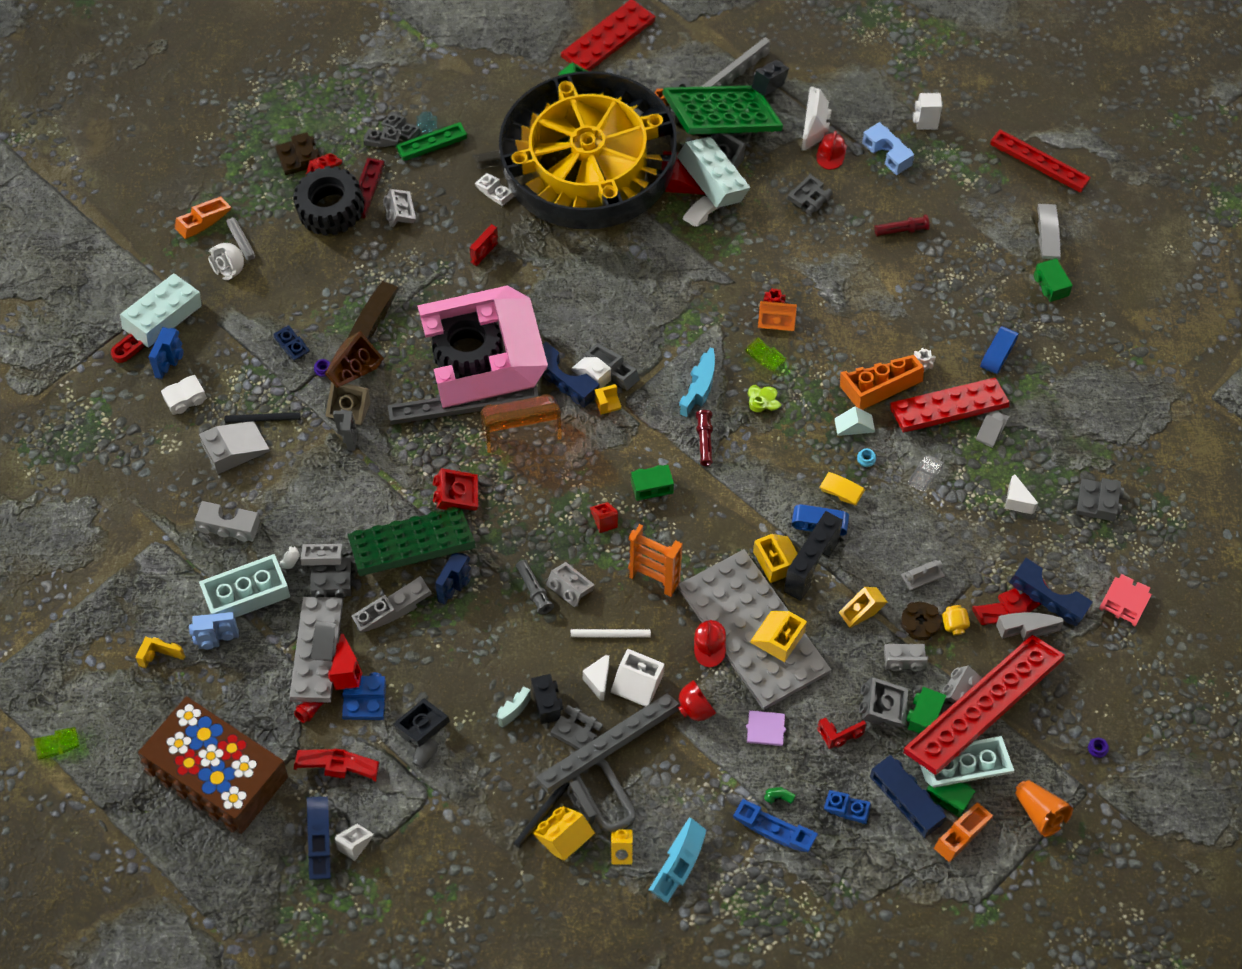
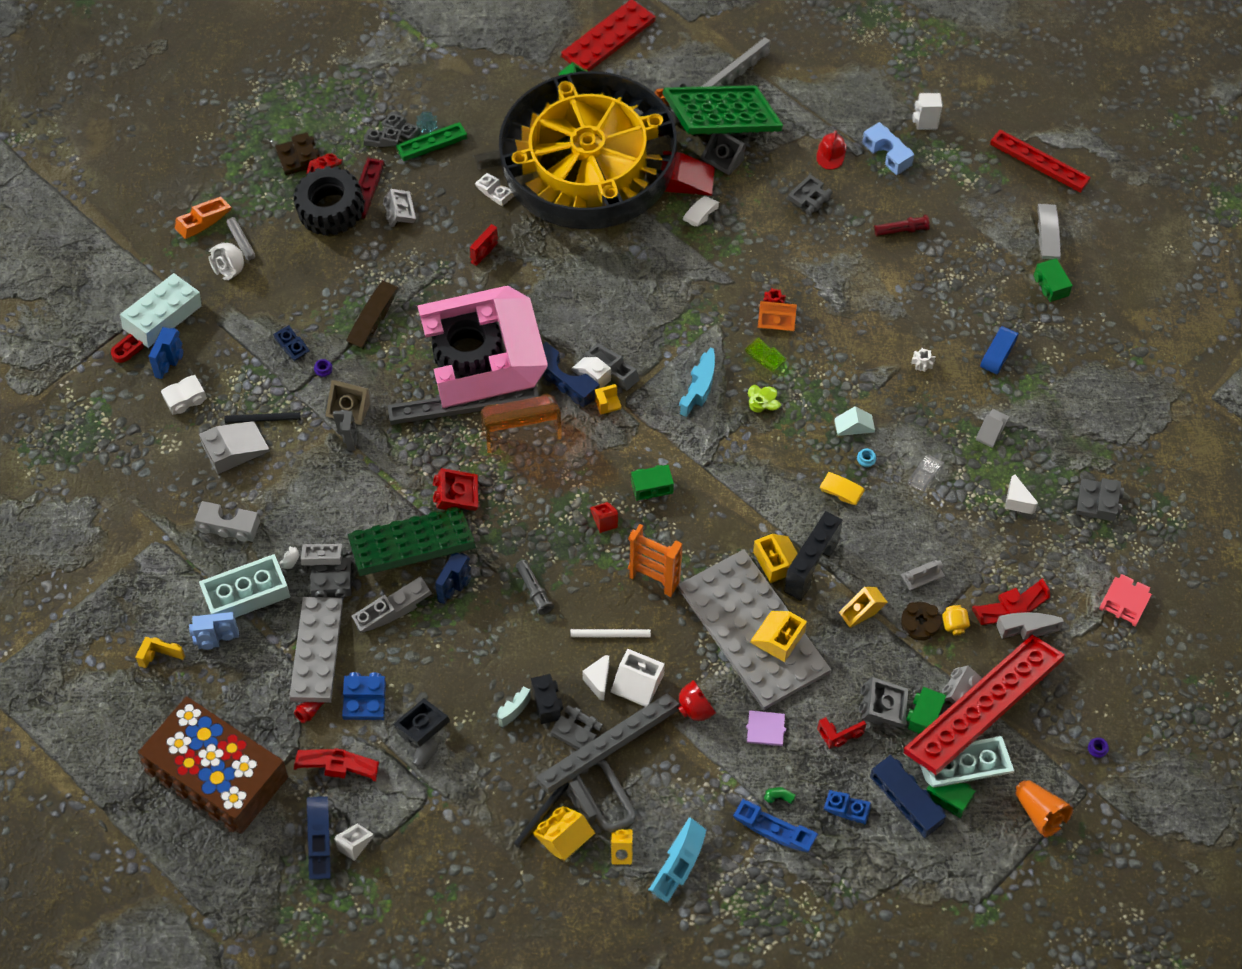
(56, 744): clear neon green slope -> none
(323, 641): dark grey slope -> none
(345, 668): red slope -> none
(353, 360): reddish brown wedge -> none
(569, 583): light grey bracket -> none
(704, 430): dark red pin -> none
(710, 643): red piece -> none
(713, 172): light aqua brick -> none
(770, 77): black brick -> none
(807, 517): blue beam -> none
(816, 118): white wedge -> none
(882, 381): orange wedge -> none
(905, 657): light grey bracket -> none
(949, 405): plate -> none
(963, 832): orange slope -> none
(1030, 581): dark blue arch -> none

